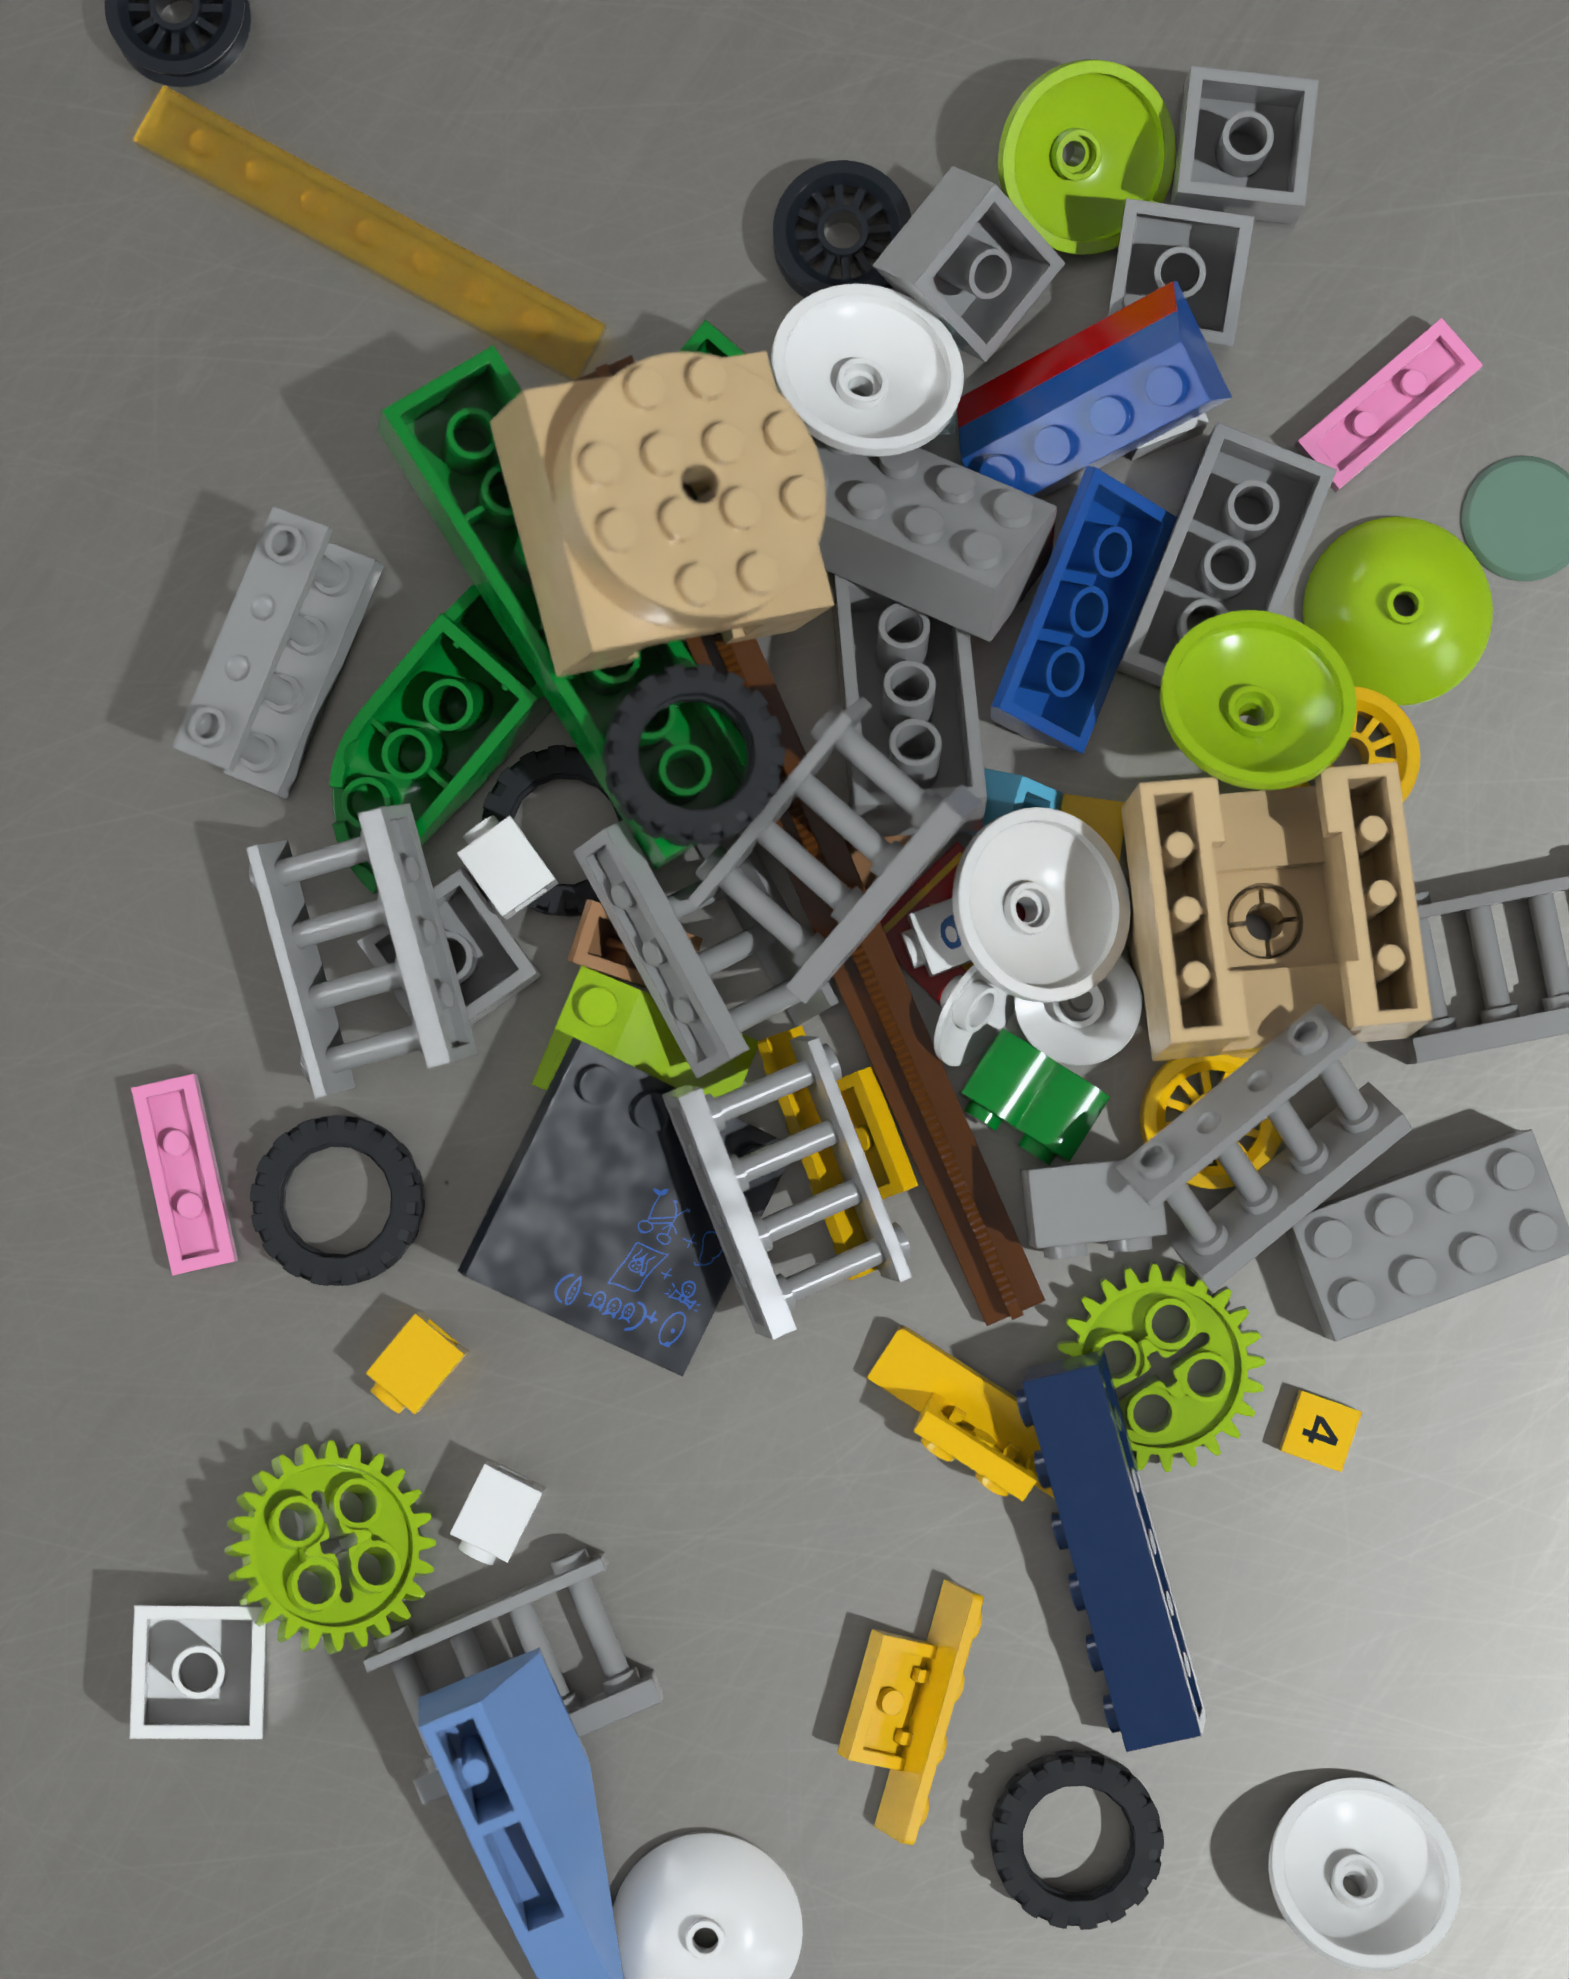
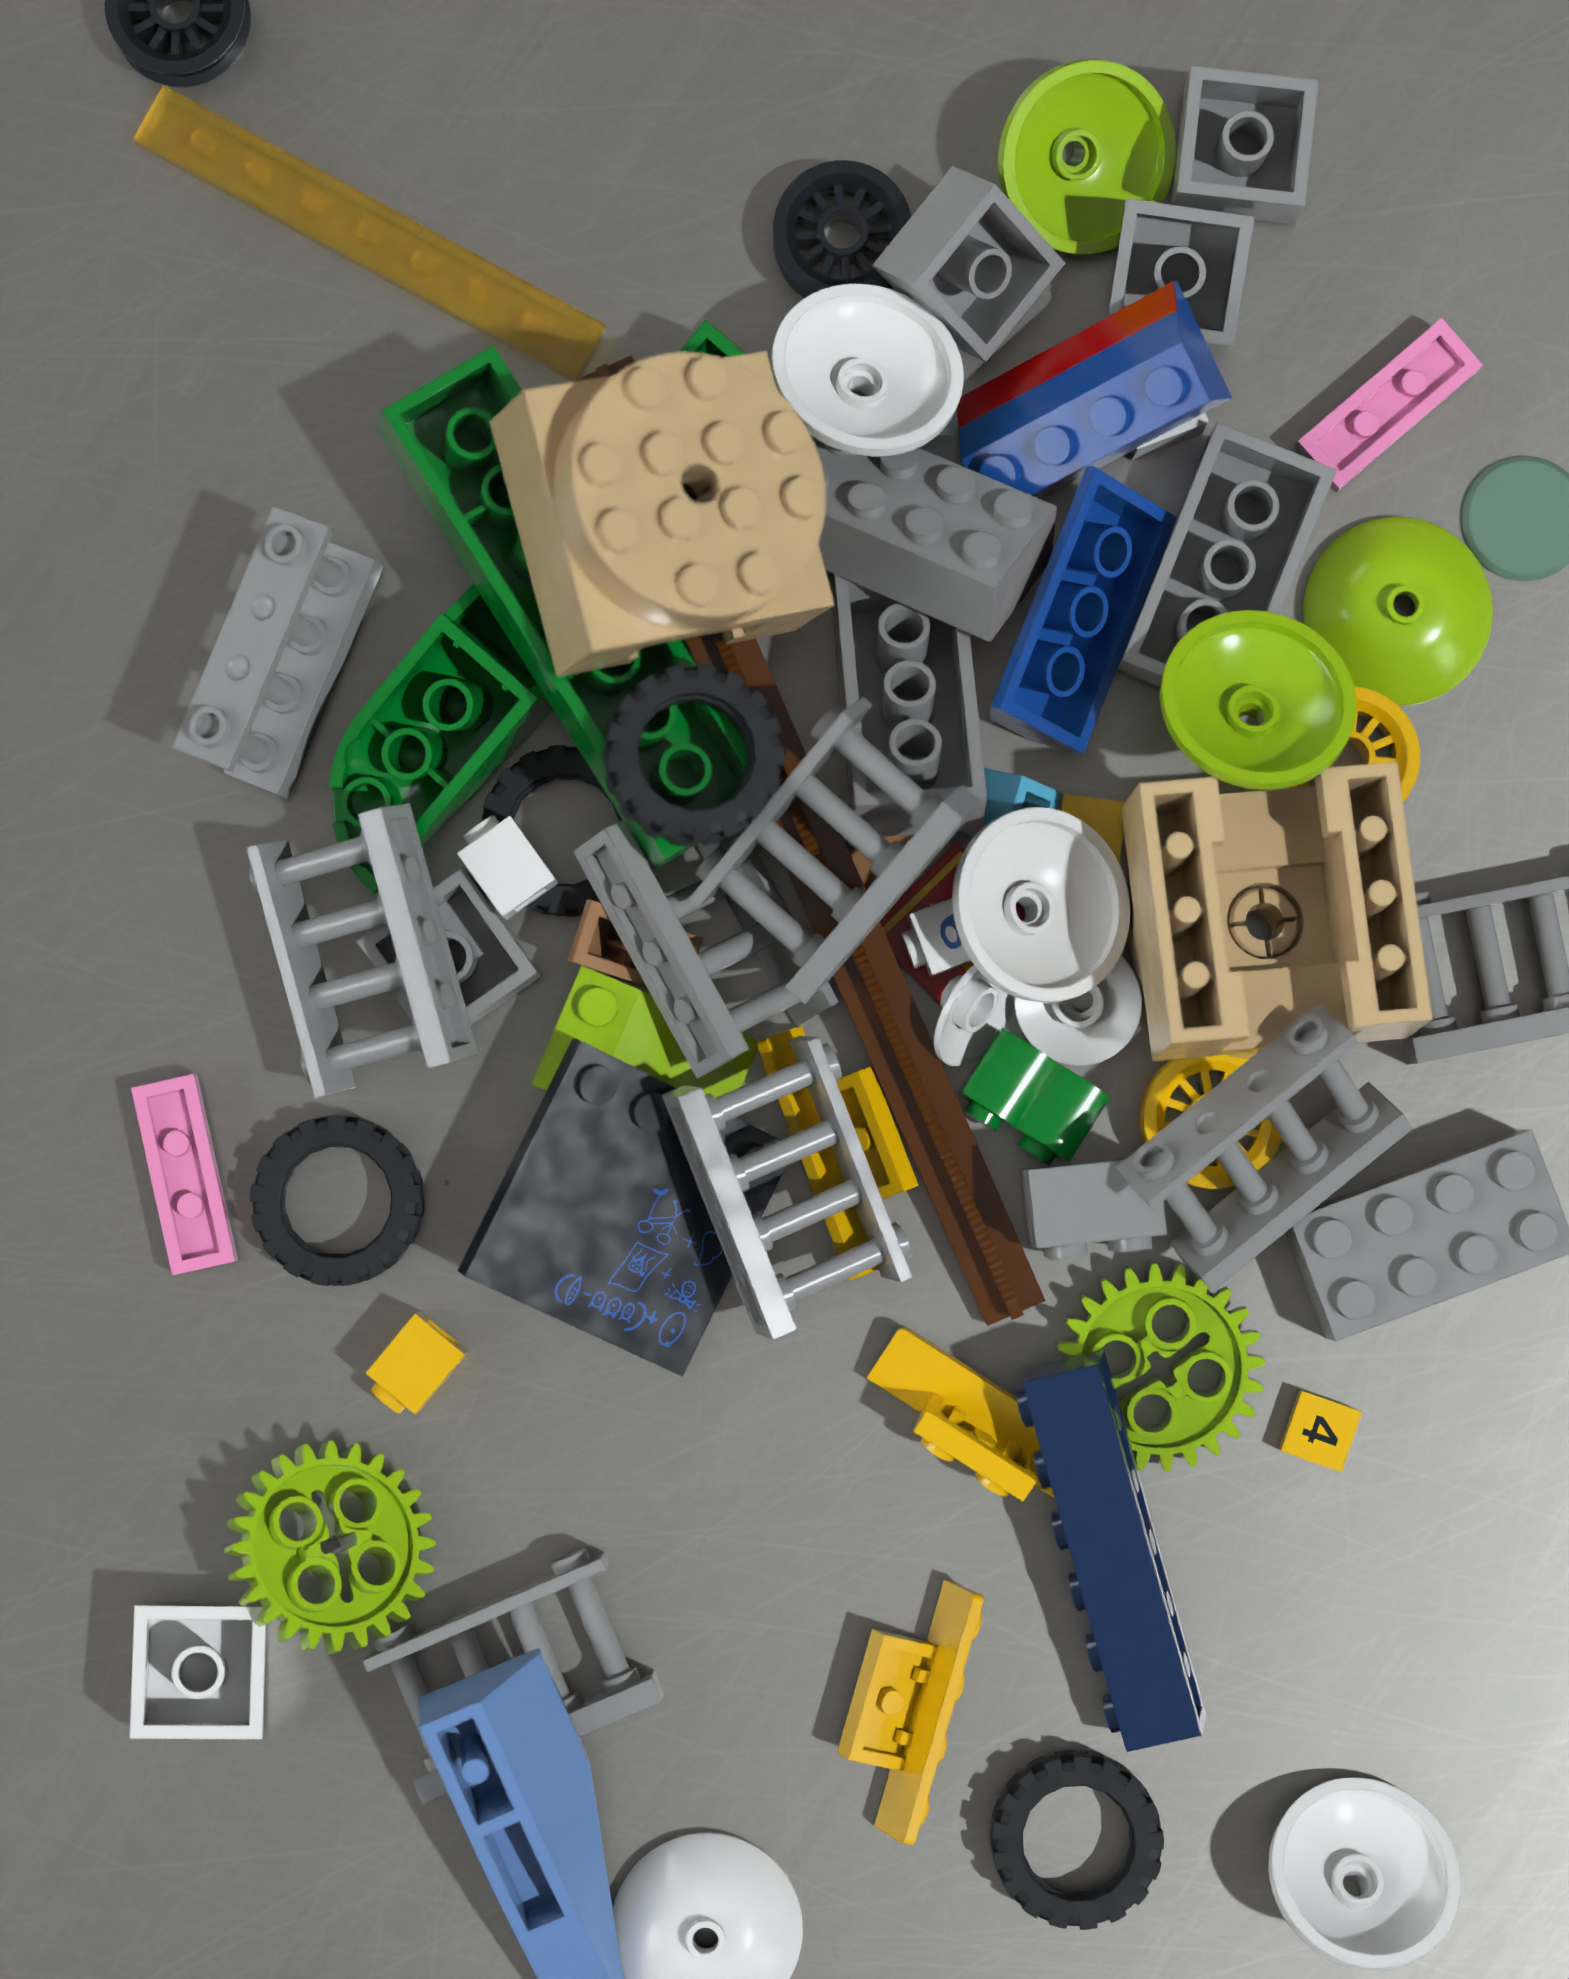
(496, 1513): white brick -> none

